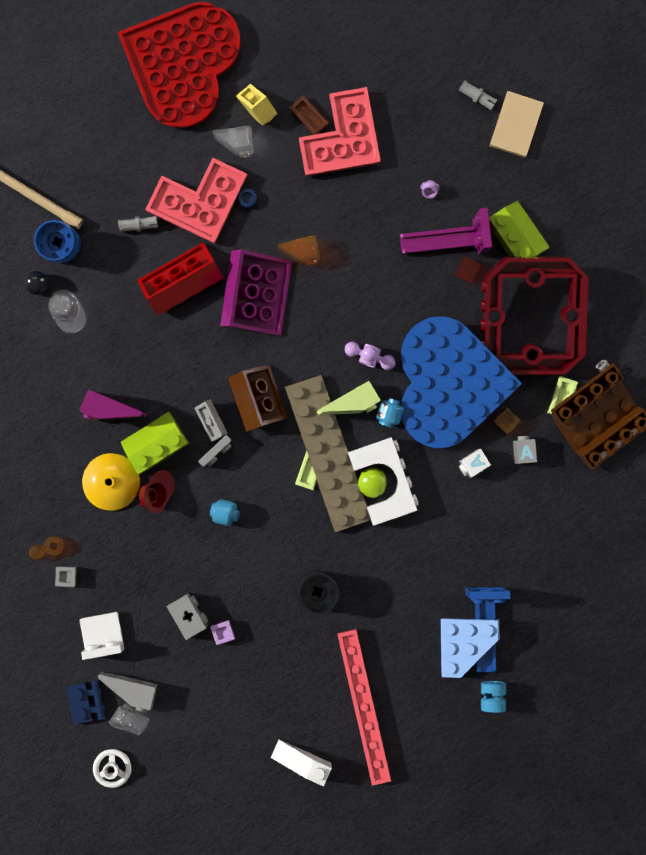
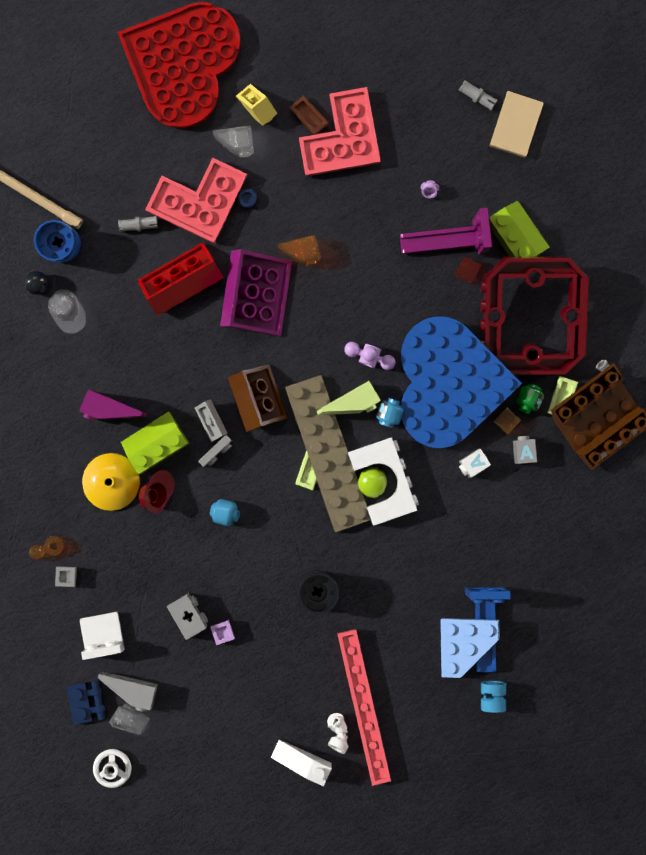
(337, 724): none -> white arm
(529, 398): none -> green head

